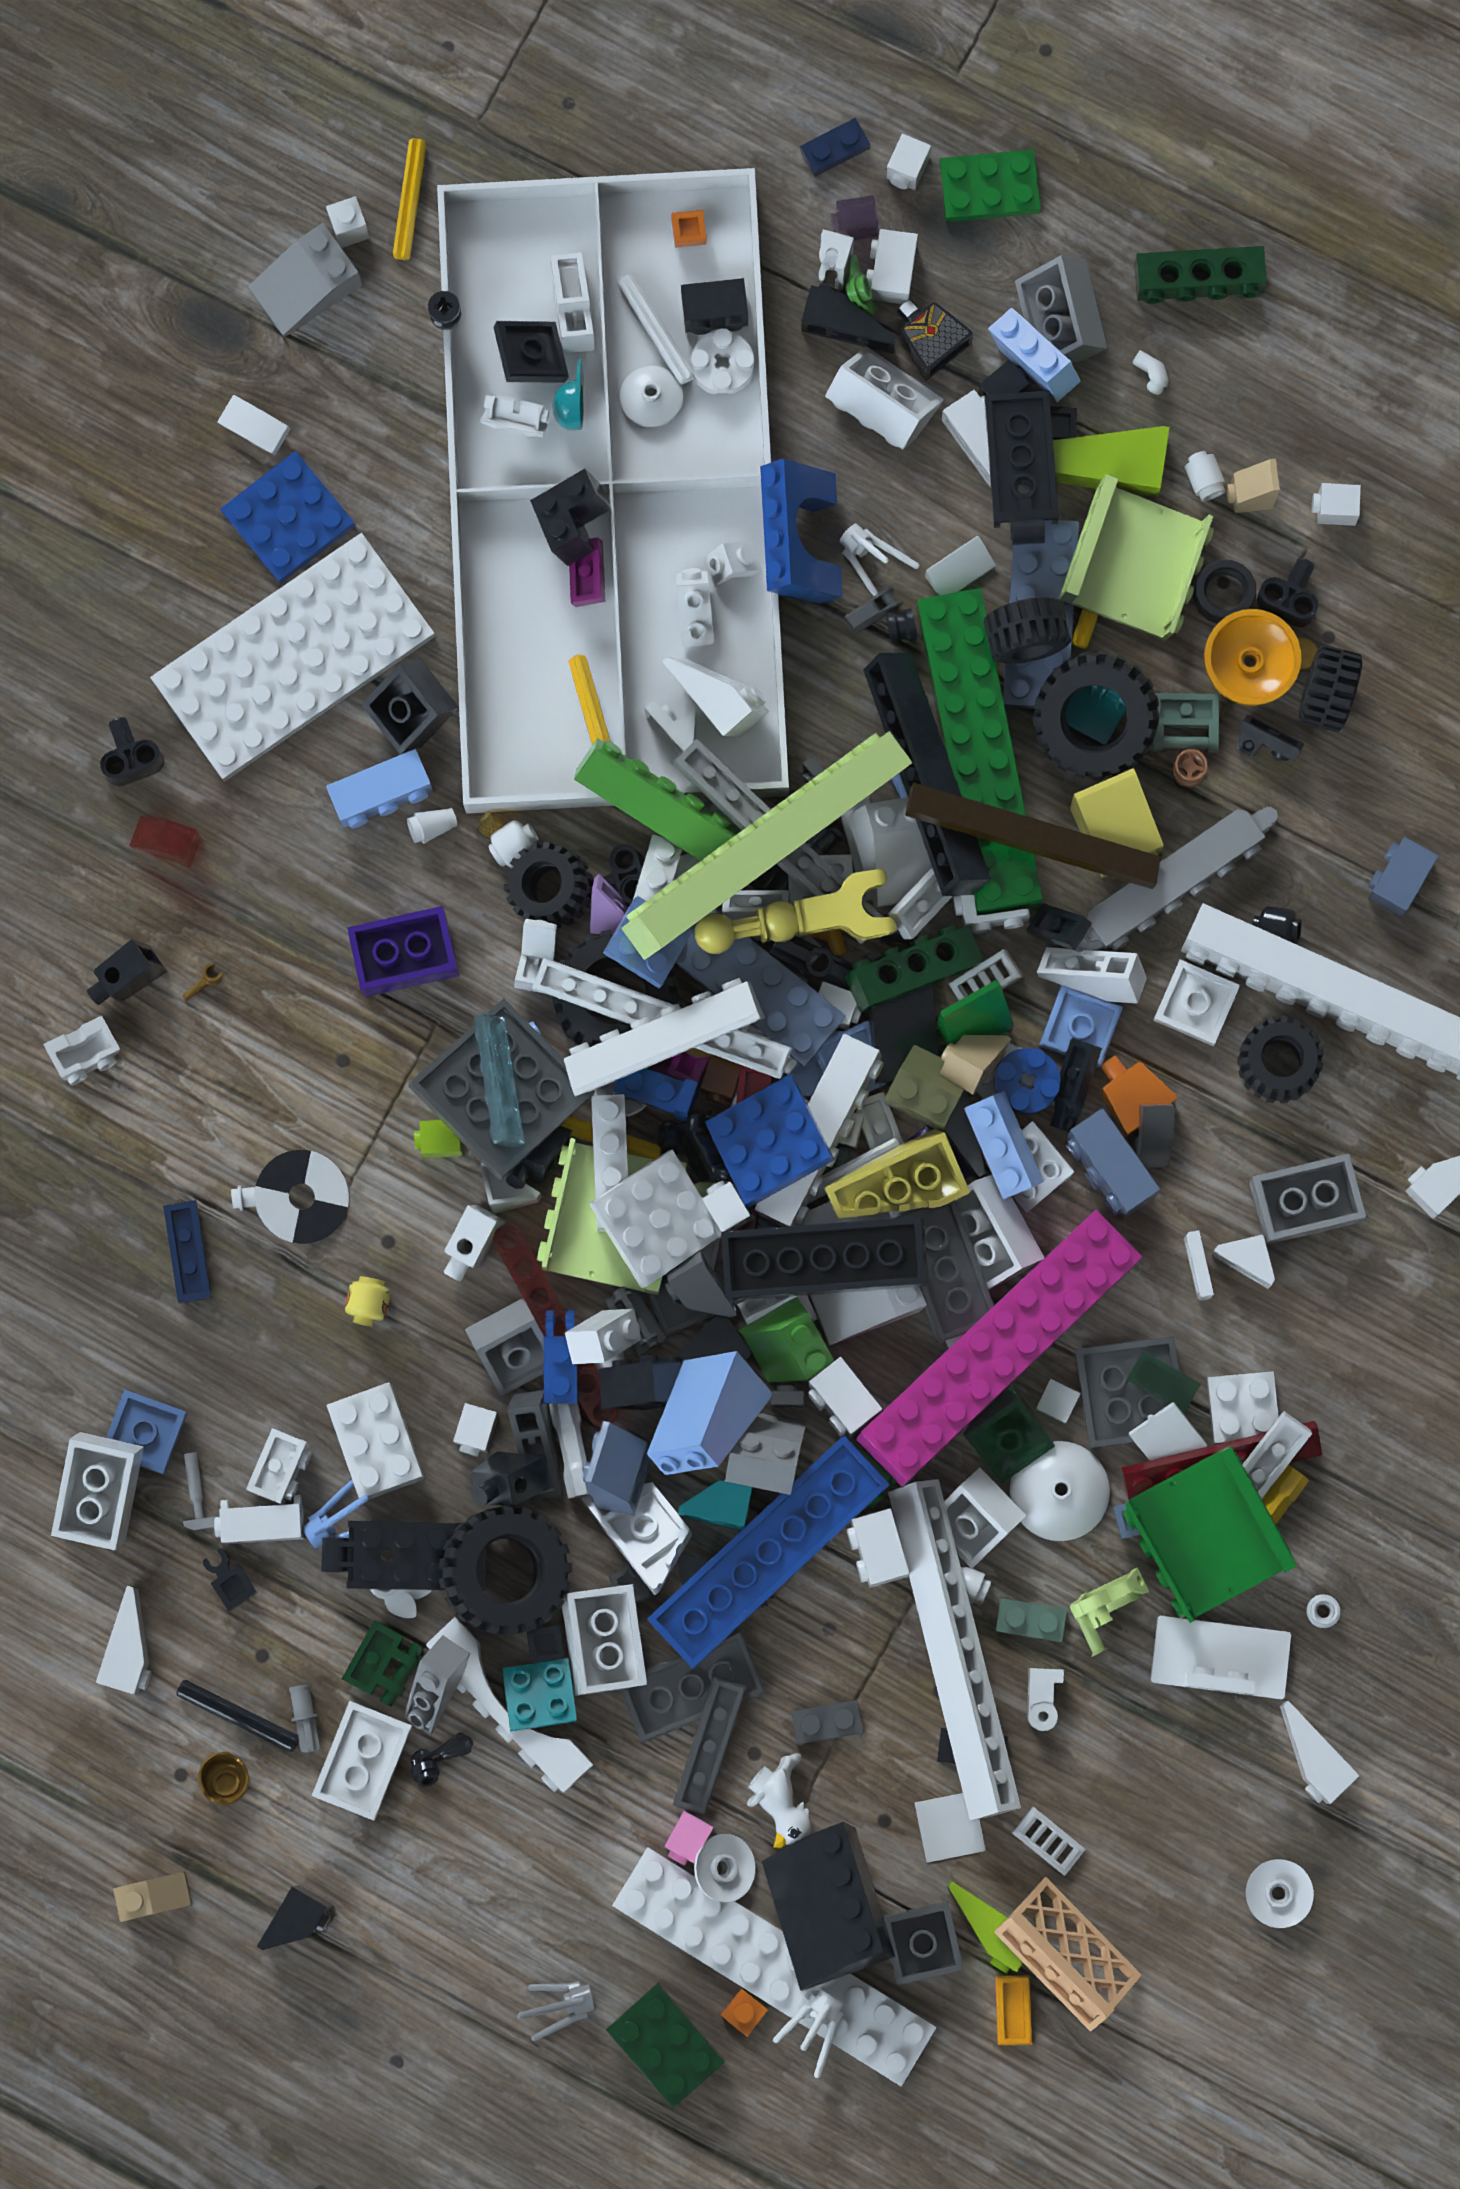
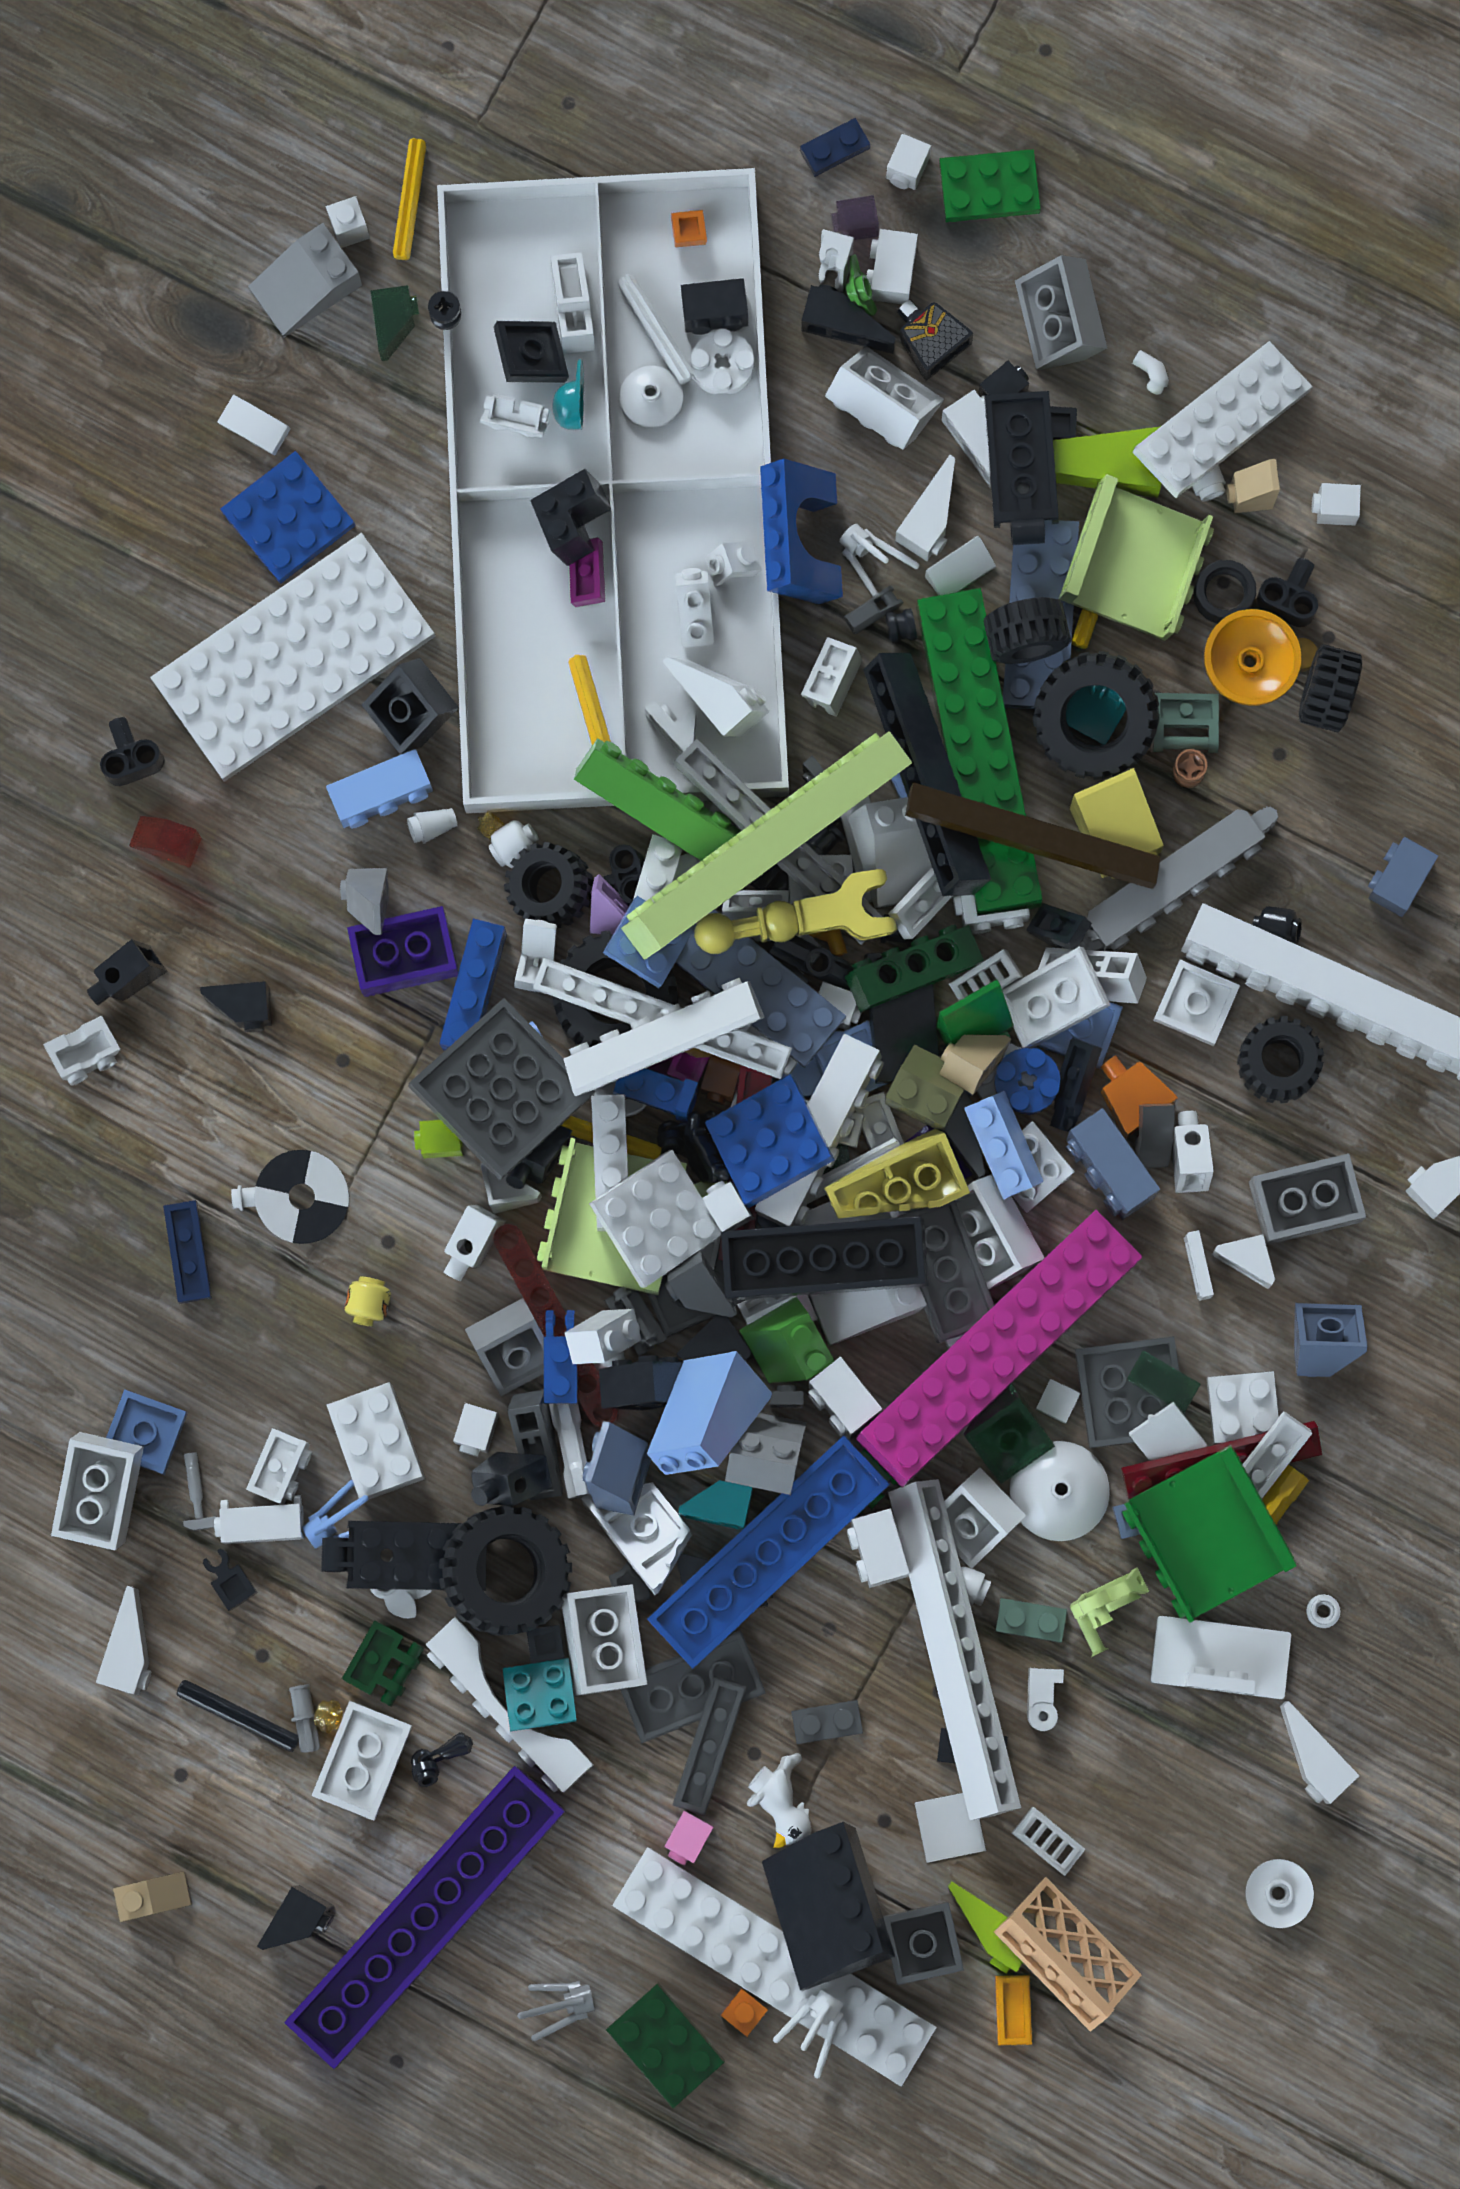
(203, 982): pearl gold hand -> none
(223, 1778): pearl gold hair -> none
(242, 1003): none -> black slope
(328, 1715): none -> clear yellow plate
(367, 896): none -> light grey slope
(393, 317): none -> clear green slope
(424, 1917): none -> dark purple brick
(435, 1683): light grey slope -> none
(474, 979): none -> blue brick
(499, 1080): clear light blue plate -> none
(736, 1872): white dish -> none
(832, 676): none -> white hinge
(926, 523): none -> white slope
(1034, 354): light blue brick -> none
(1054, 998): none -> white tile
(1191, 1154): none -> white torso
(1222, 419): none -> white plate
(1246, 261): dark green brick -> none
(1257, 733): black hinge -> none
(1327, 1338): none -> sand blue slope

